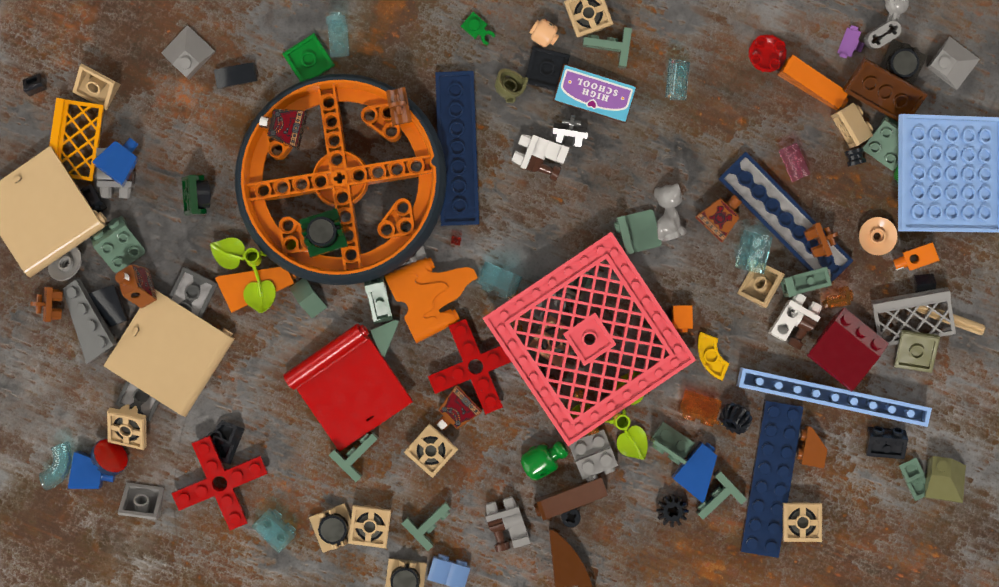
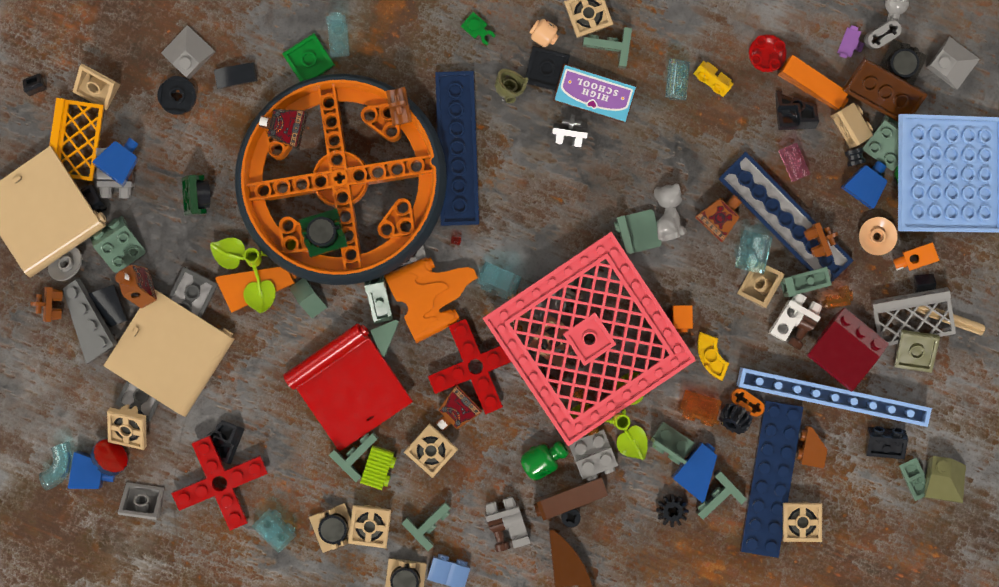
(168, 102): none -> black plate
(377, 467): none -> lime brick
(537, 151): white hips -> none
(706, 74): none -> yellow hinge
(750, 398): none -> orange beam
(795, 113): none -> black slope
(867, 184): none -> blue torso

